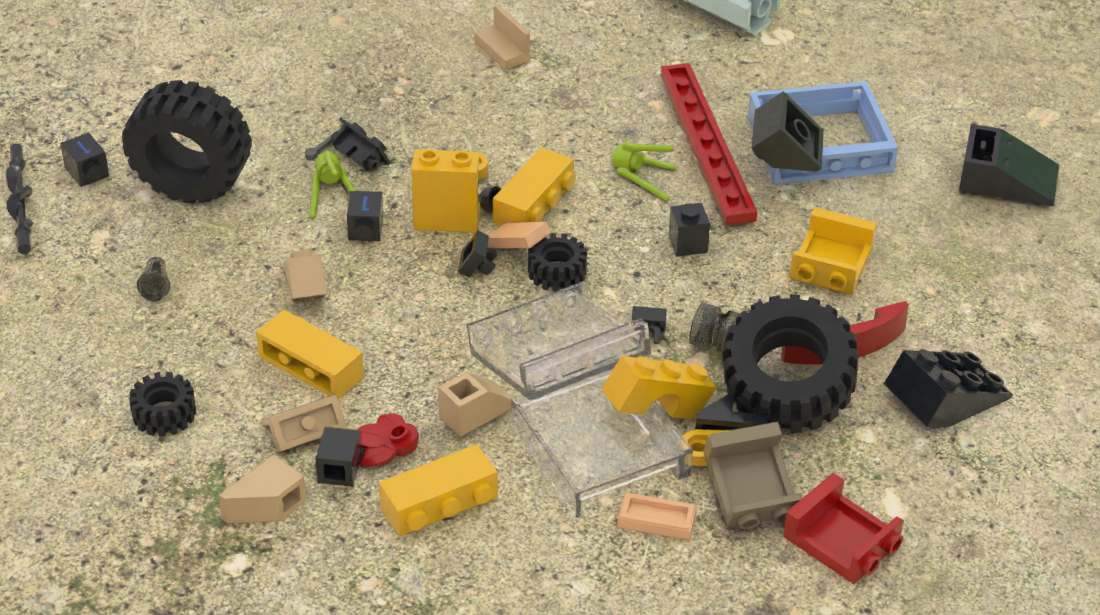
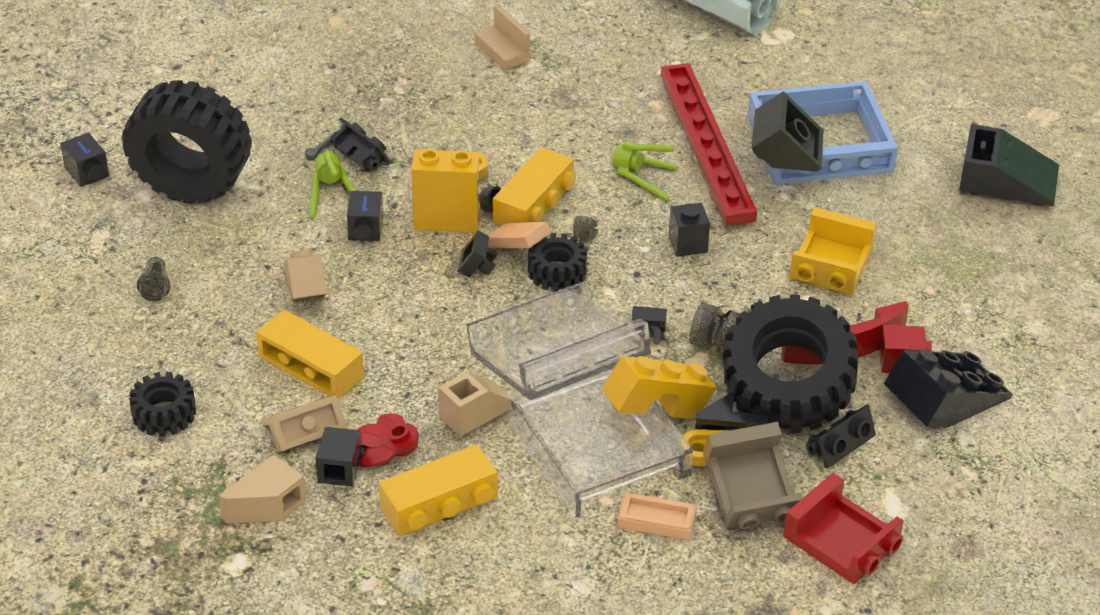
(15, 202): black piece -> none
(584, 228): none -> clear smoke hinge
(843, 436): none -> black hinge
(899, 338): none -> red brick

